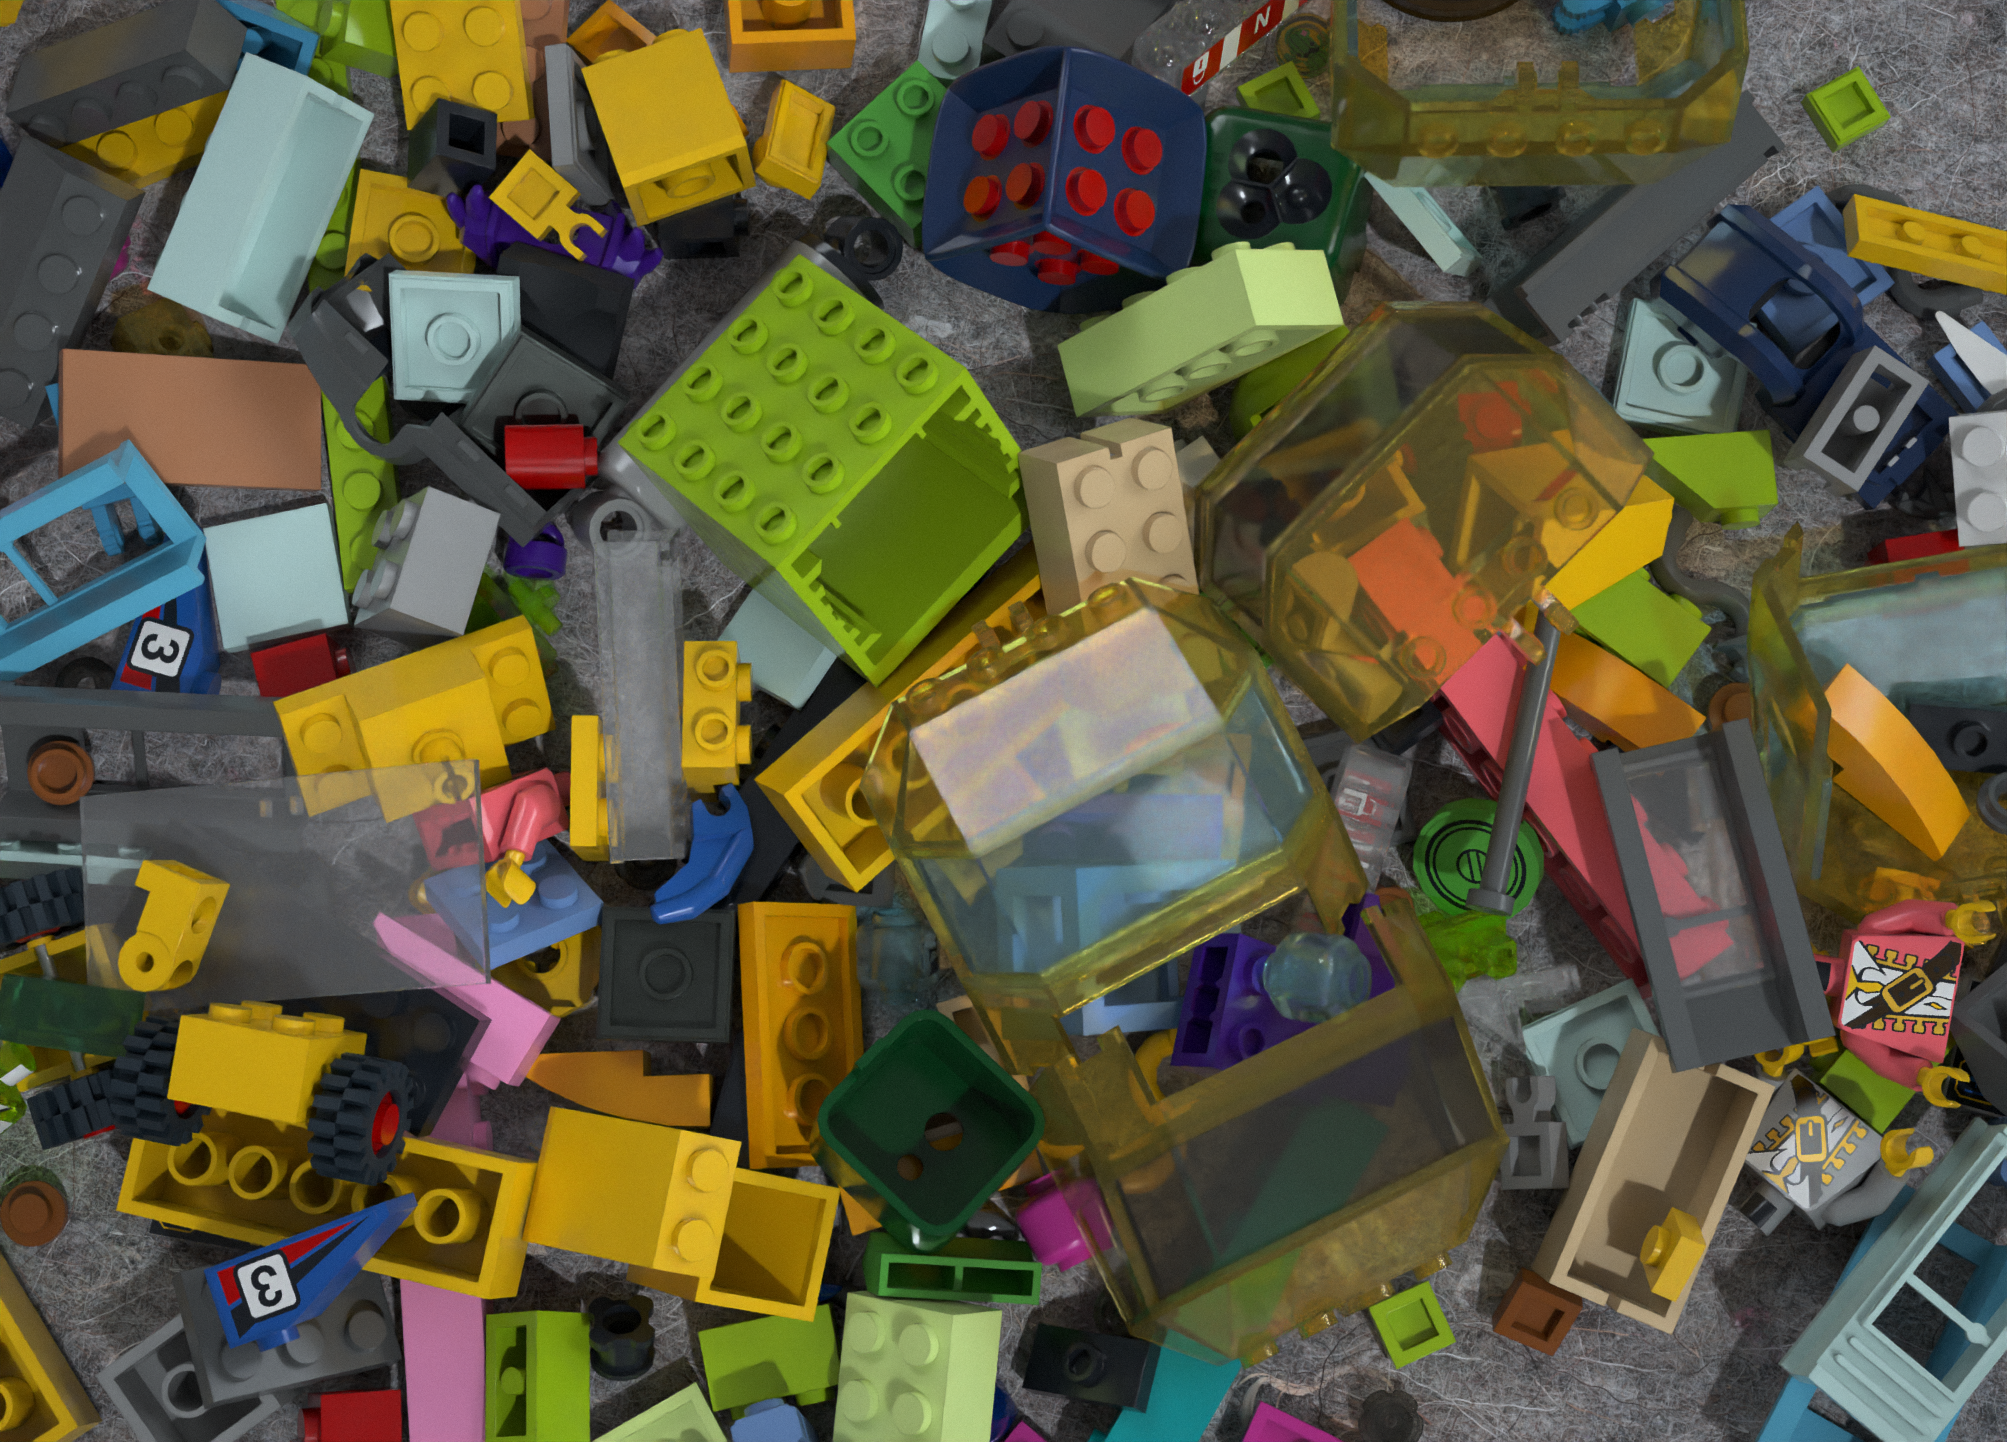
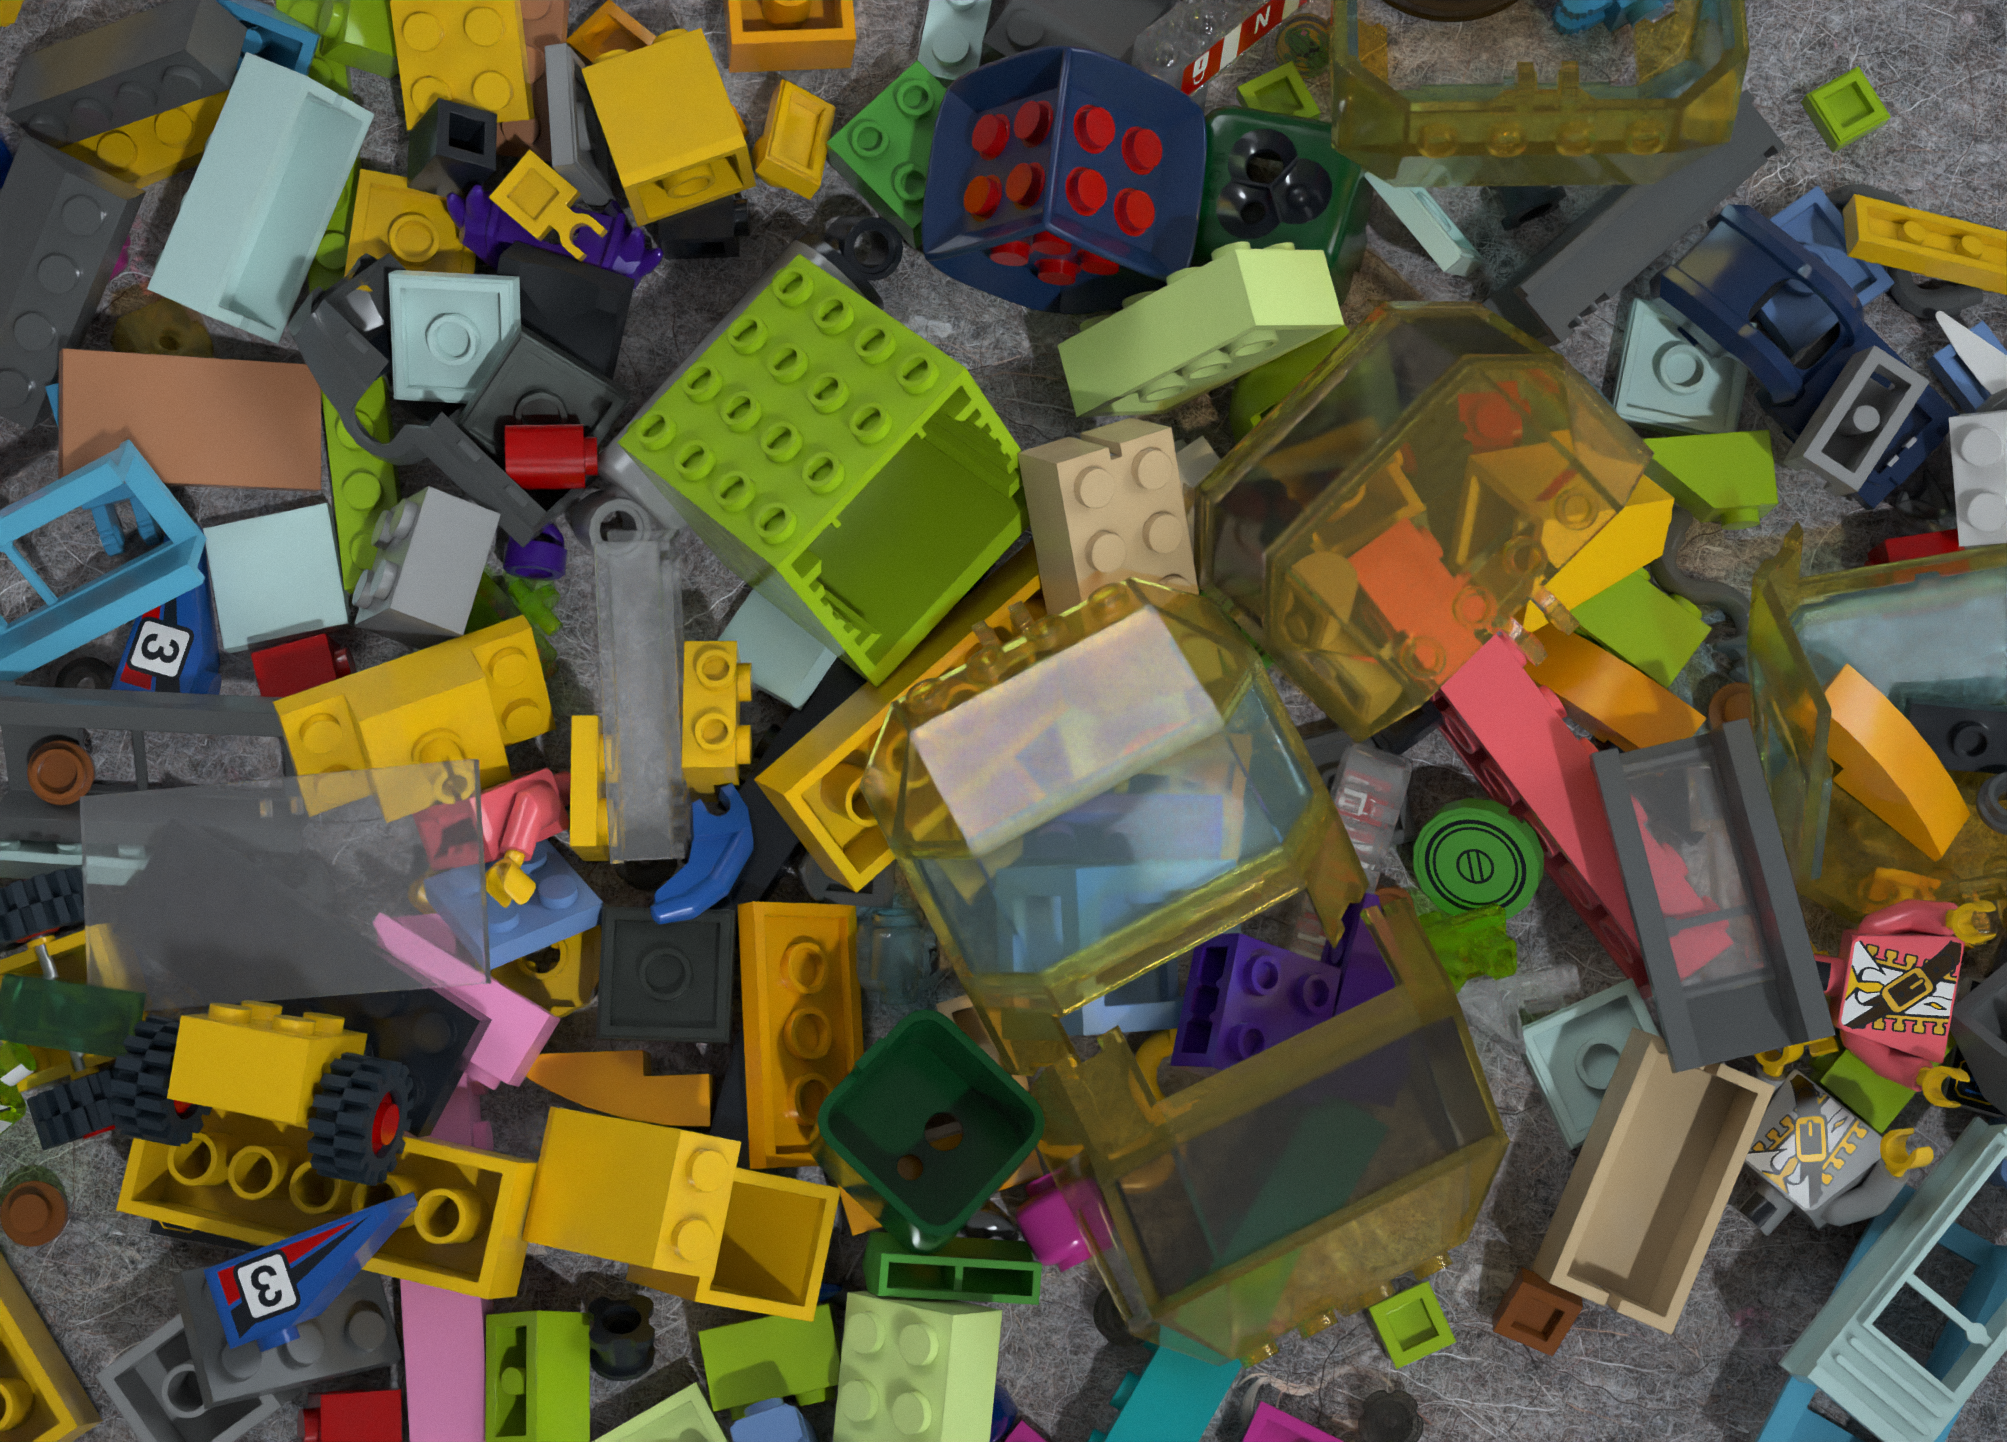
(172, 926): yellow leg -> none
(1092, 1368): black plate -> none
(1316, 976): clear light blue head -> none
(1491, 895): dark grey bar -> none
(1537, 1146): light grey plate -> none
(1672, 1253): yellow plate -> none

